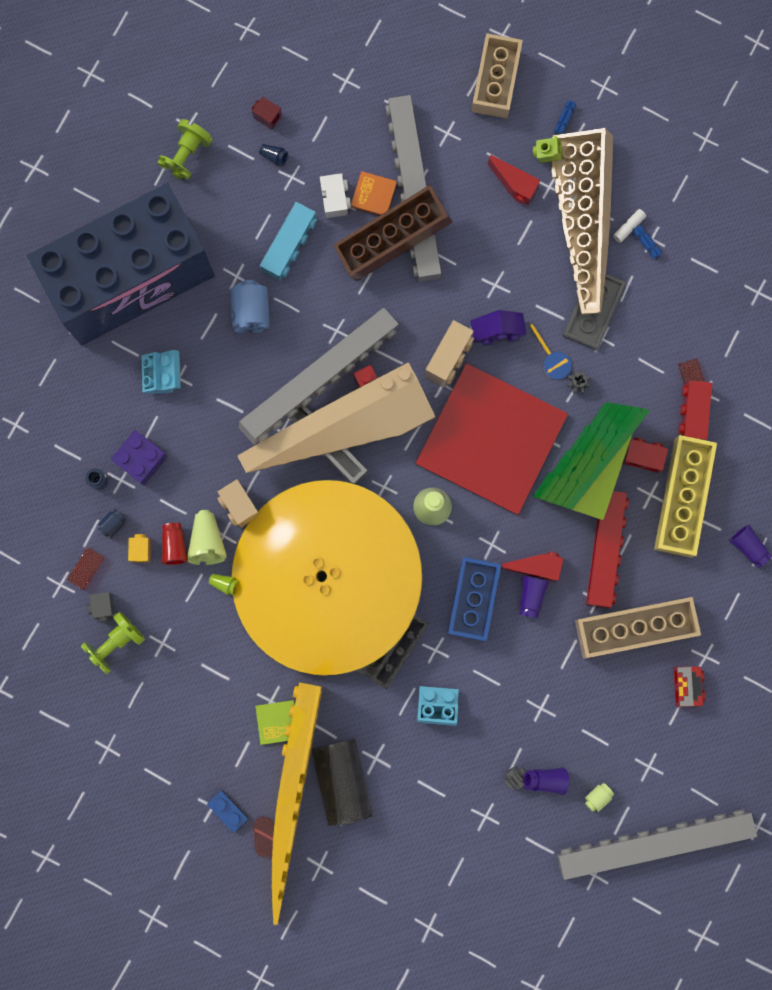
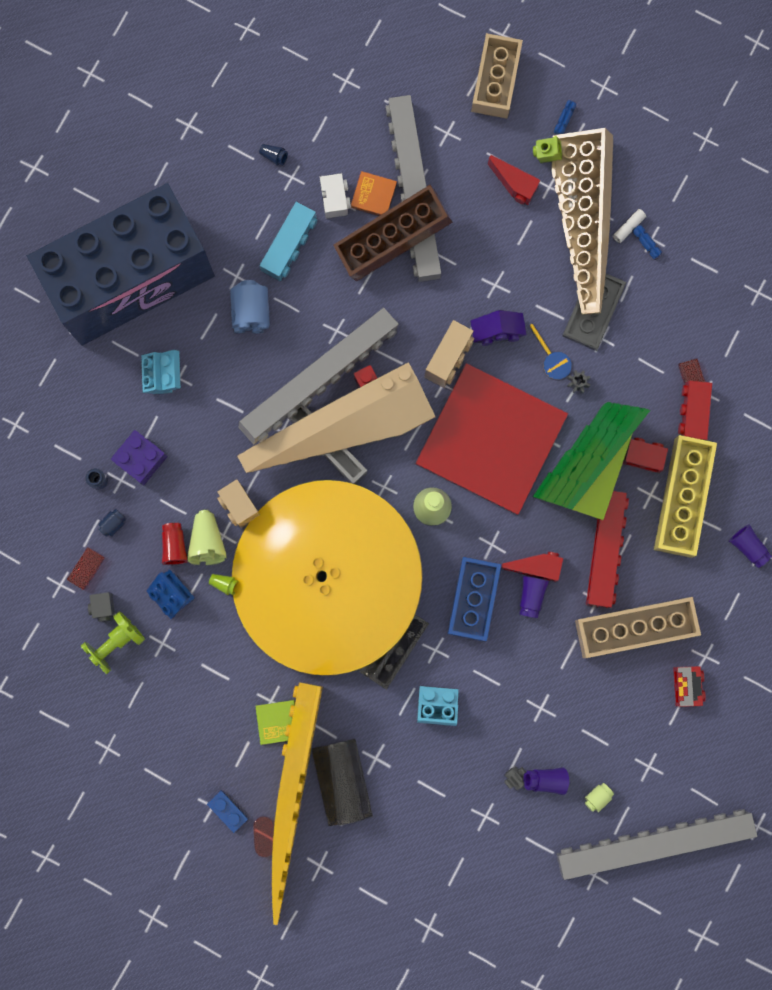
(139, 549): yellow brick -> none
(169, 593): none -> blue bracket
(189, 142): lime piece -> none
(266, 112): dark red brick -> none

